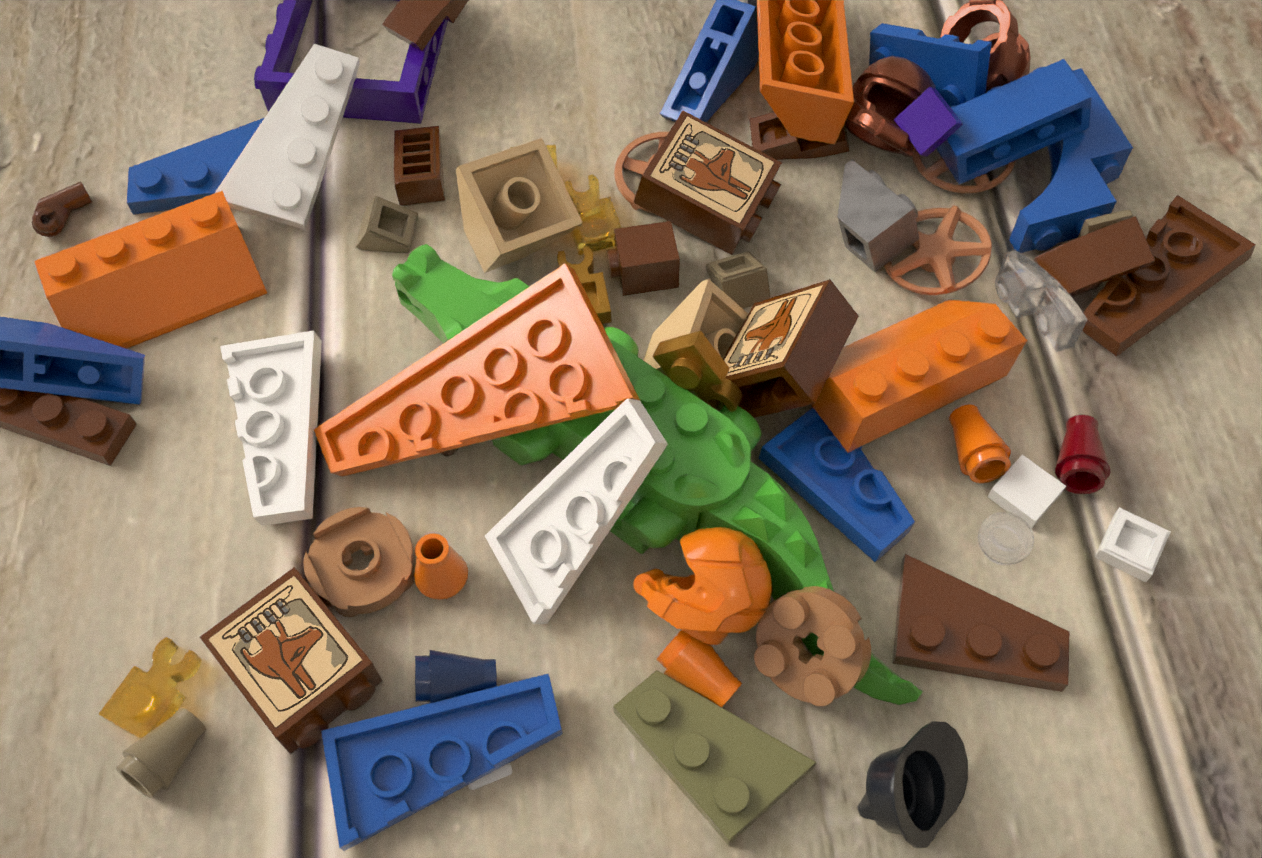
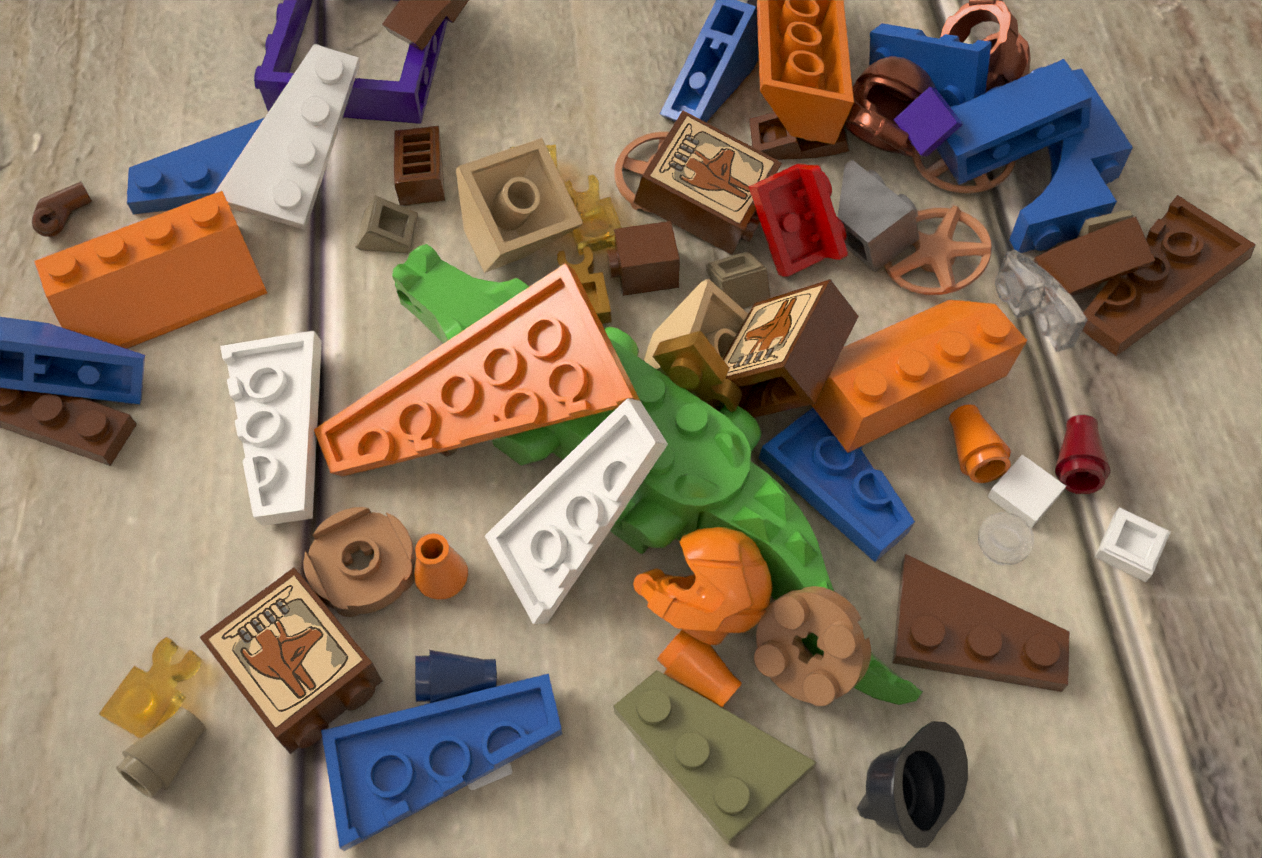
(799, 218): none -> red bracket

